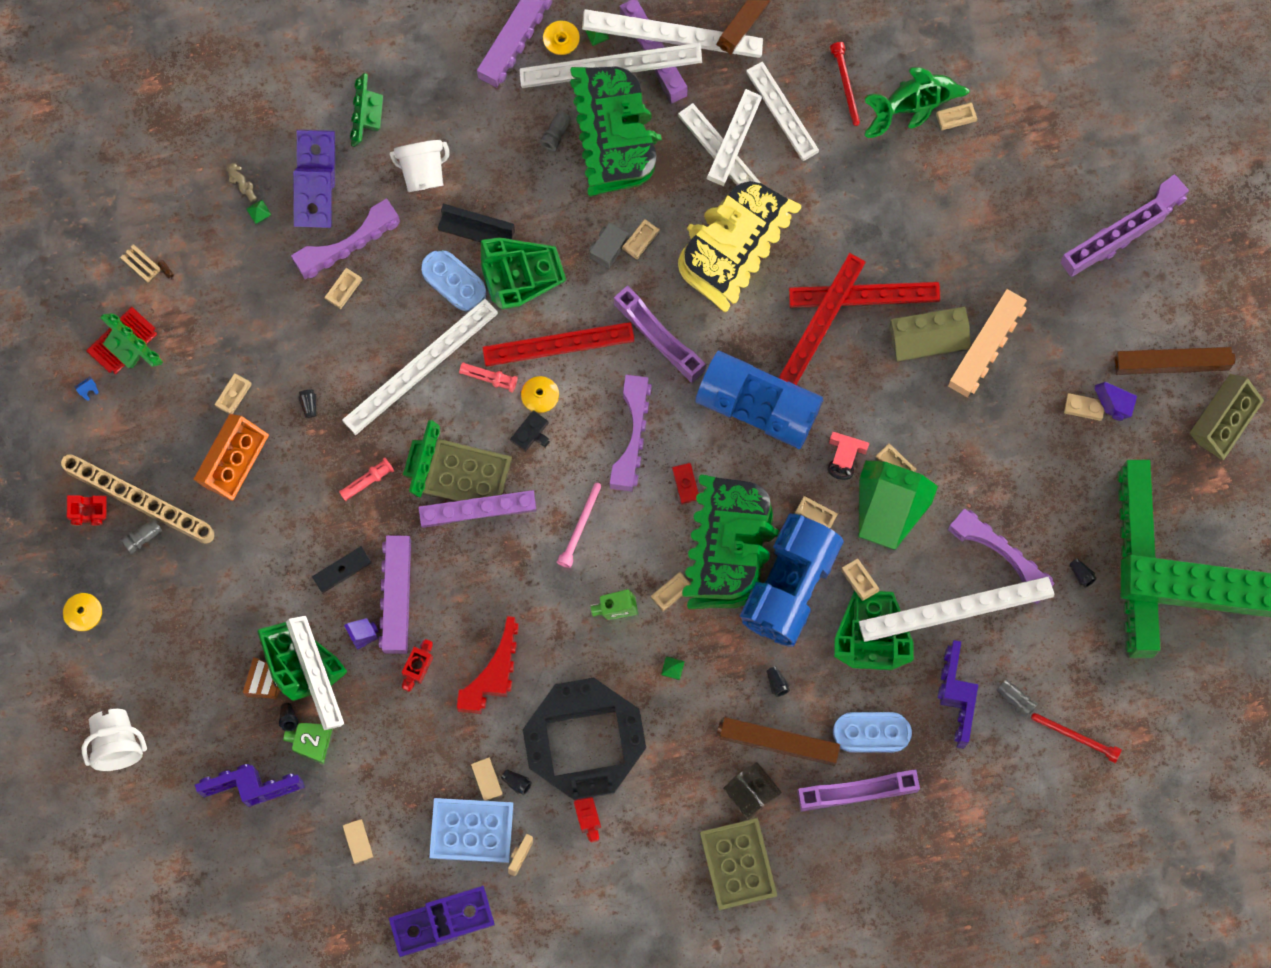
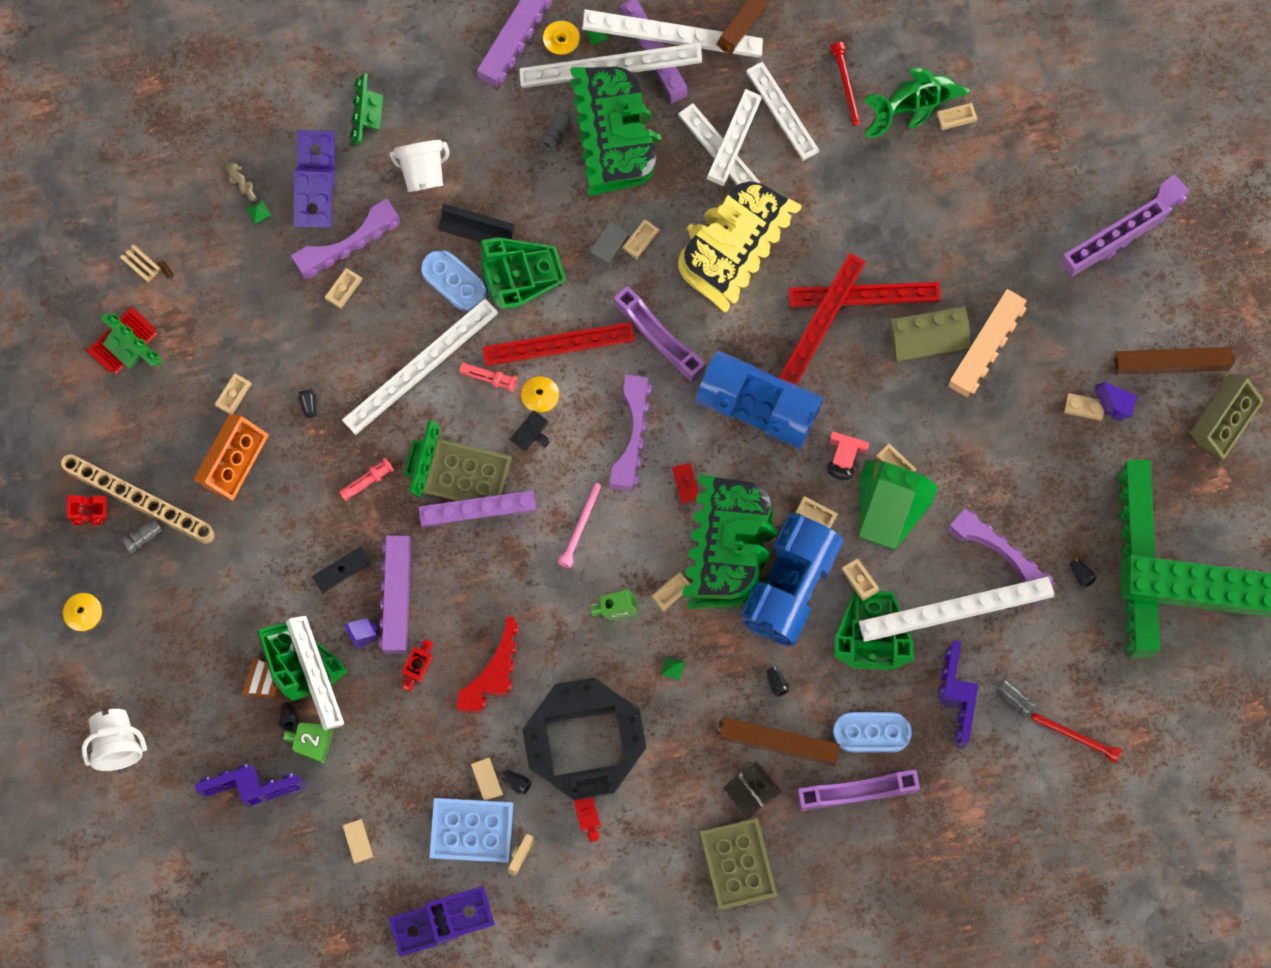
(85, 386): blue tile -> none

